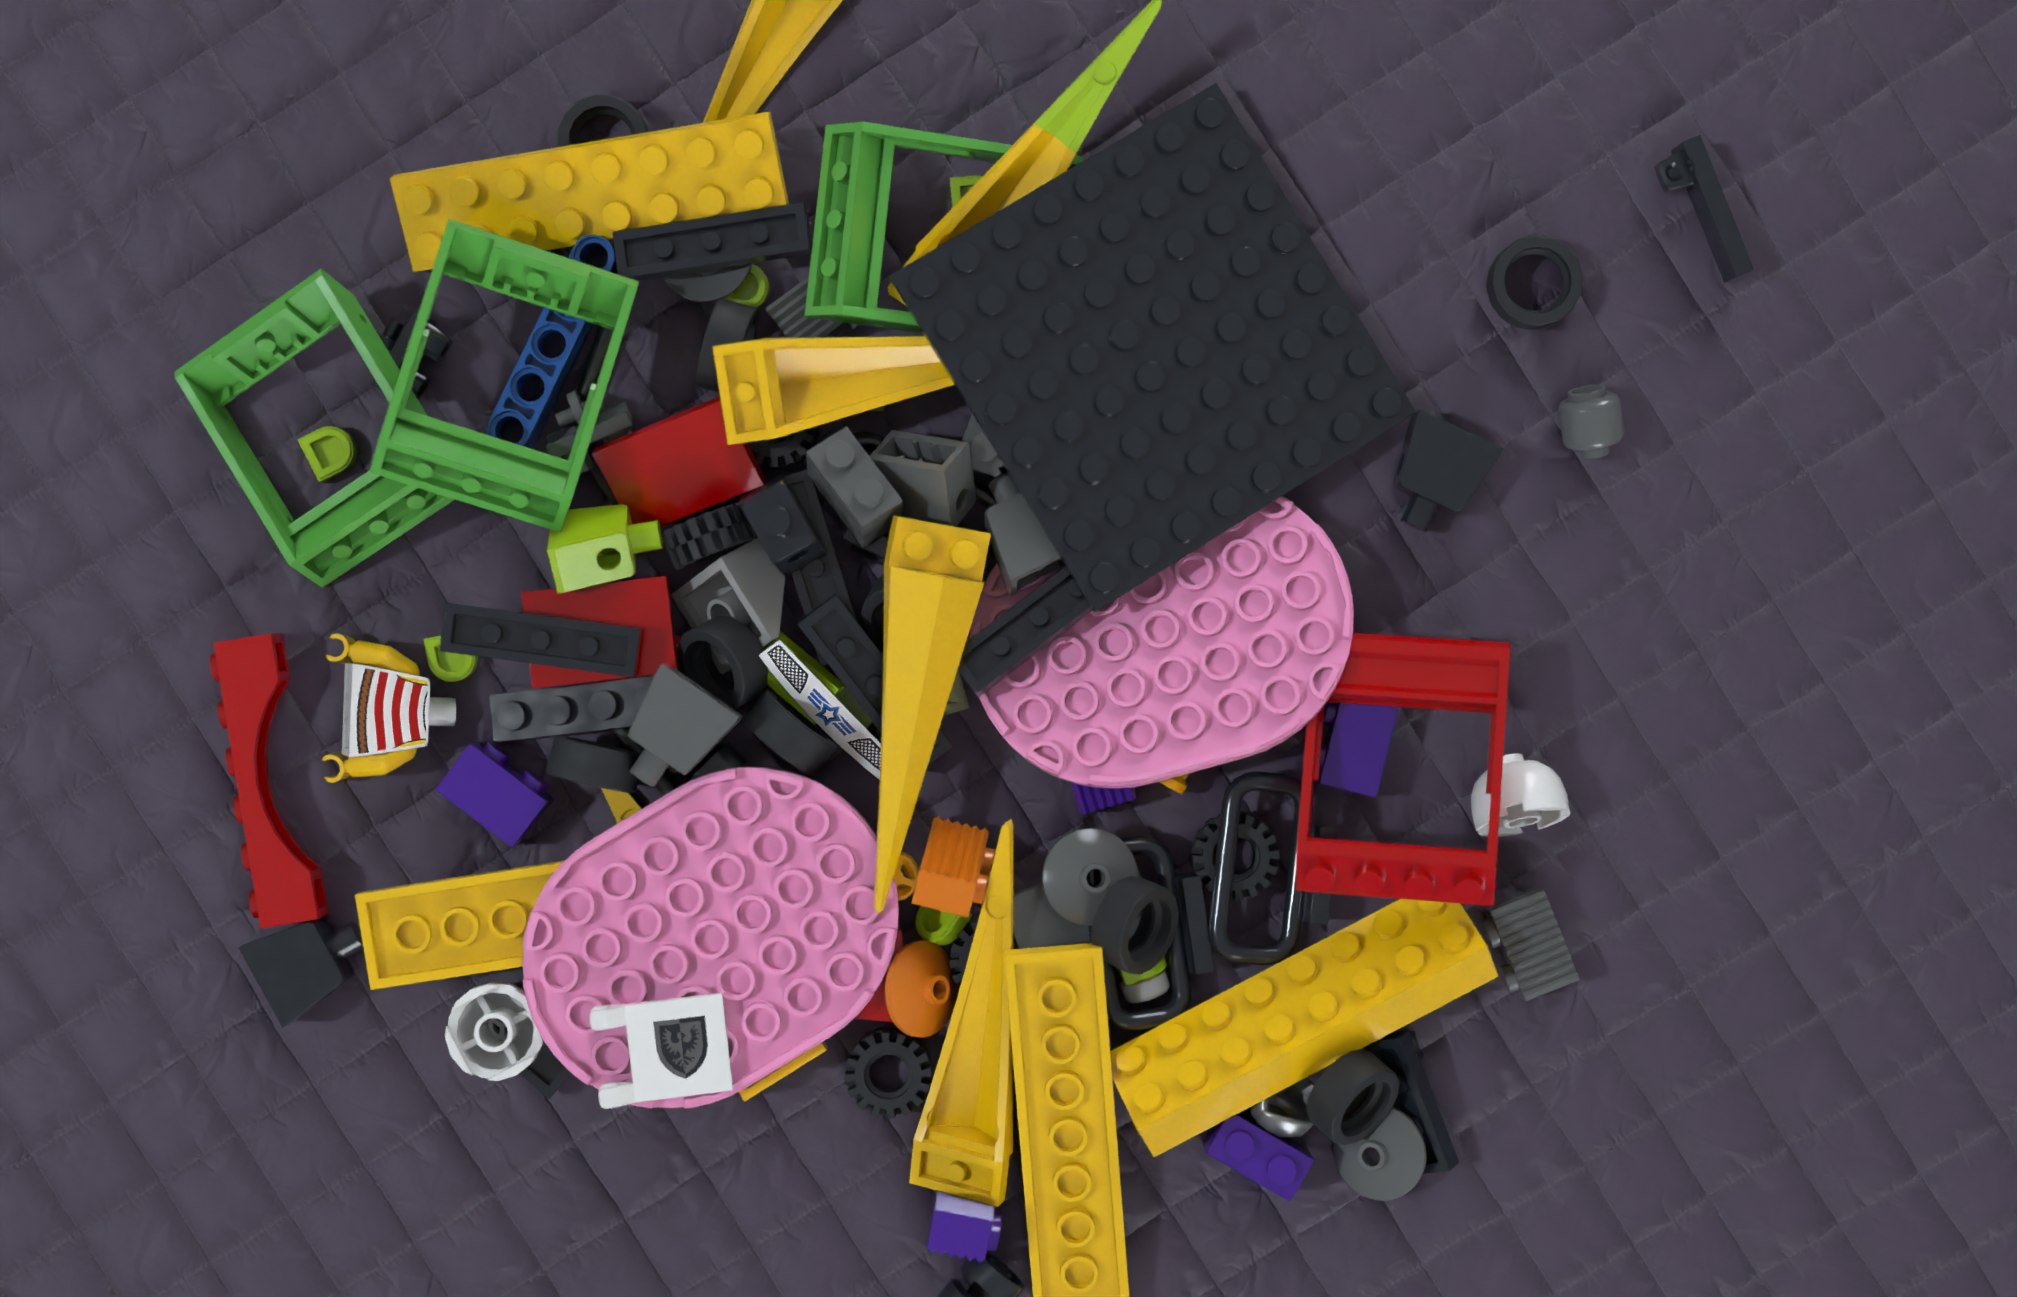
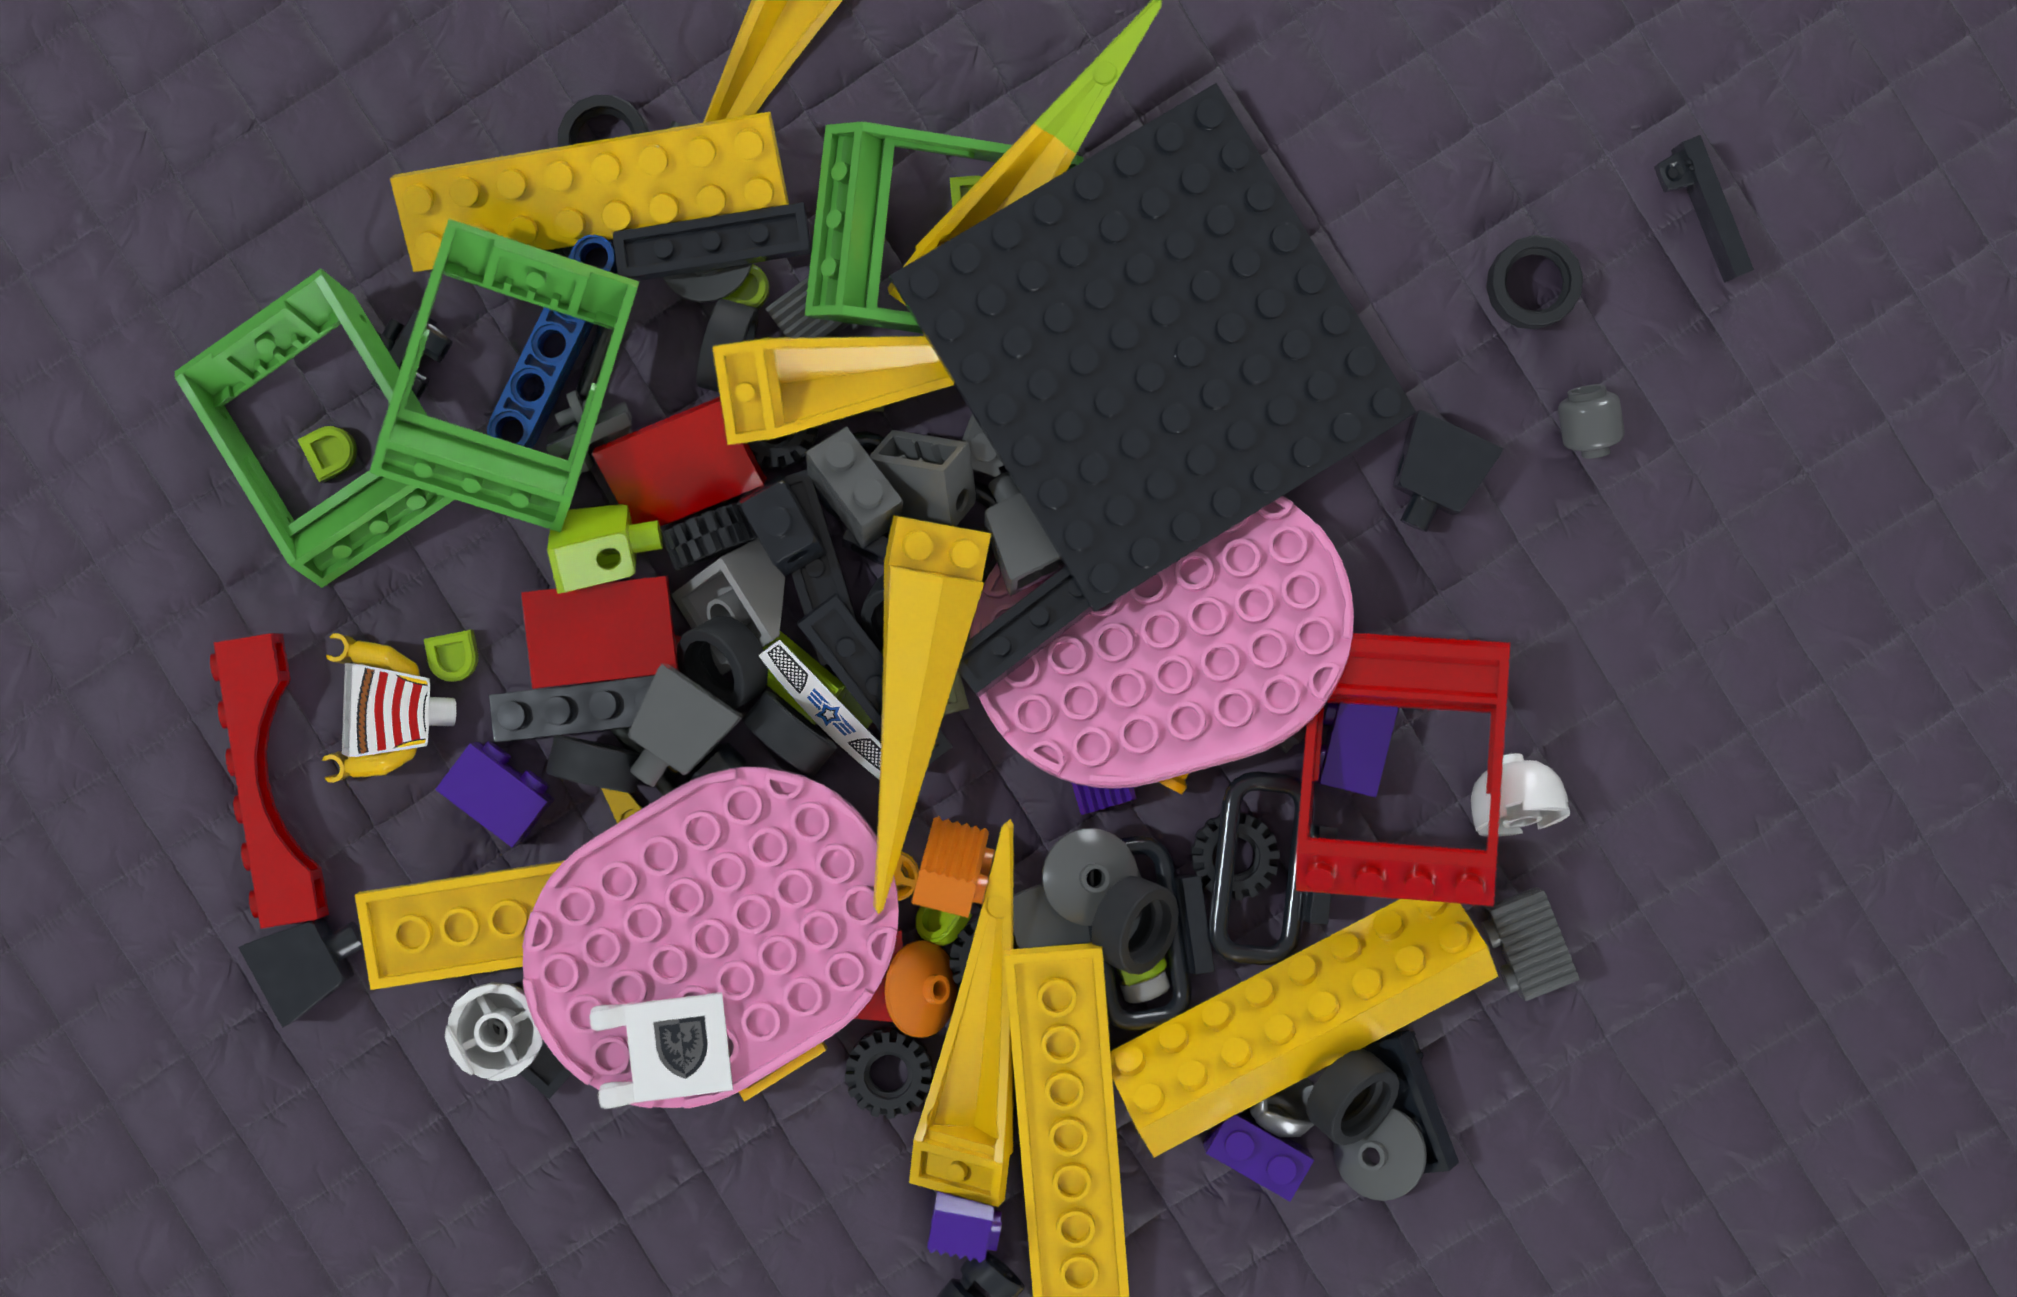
(540, 639): black plate -> none

